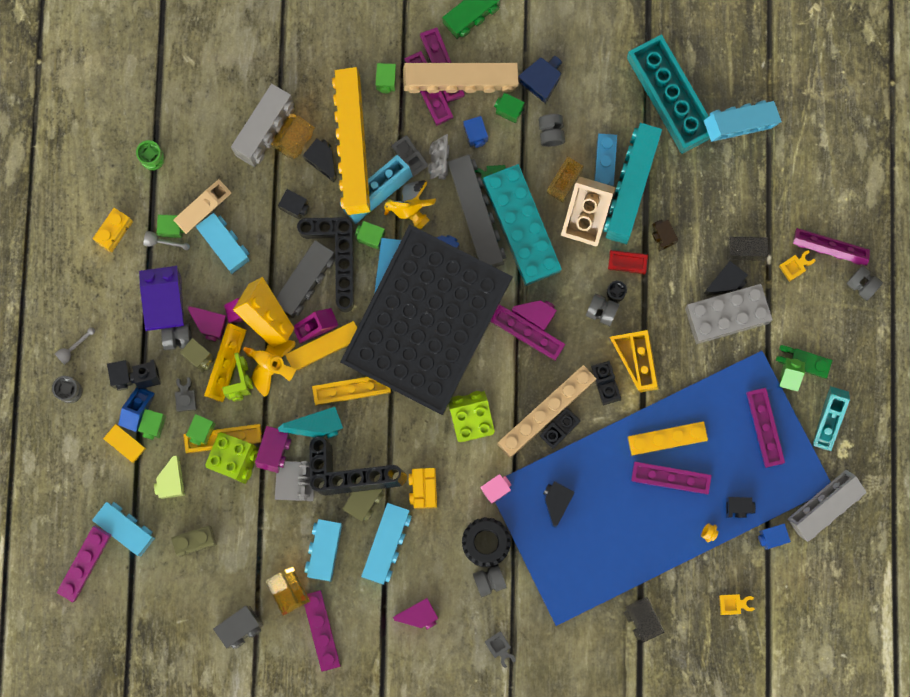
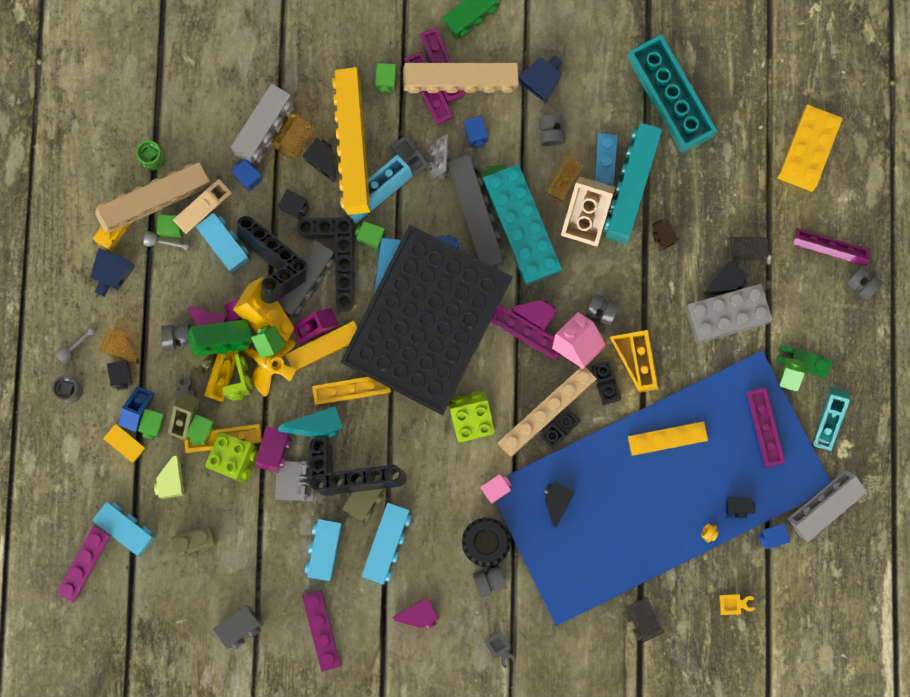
(110, 271): none -> dark blue torso
(119, 345): none -> clear yellow slope
(145, 375): black brick -> none
(152, 197): none -> tan brick
(161, 298): dark purple slope -> none
(182, 415): none -> olive brick
(219, 338): none -> green brick
(246, 174): none -> blue brick
(267, 341): none -> bright green brick
(287, 591): clear yellow brick -> none
(290, 267): none -> black beam
(411, 204): yellow animal -> none
(424, 488): yellow brick -> none
(509, 107): green brick -> none
(579, 340): none -> bright pink slope
(618, 289): black wheel -> none
(627, 262): red tile -> none
(671, 478): magenta plate -> none
(742, 120): medium azure brick -> none
(795, 267): yellow plate -> none
(809, 148): none -> yellow brick

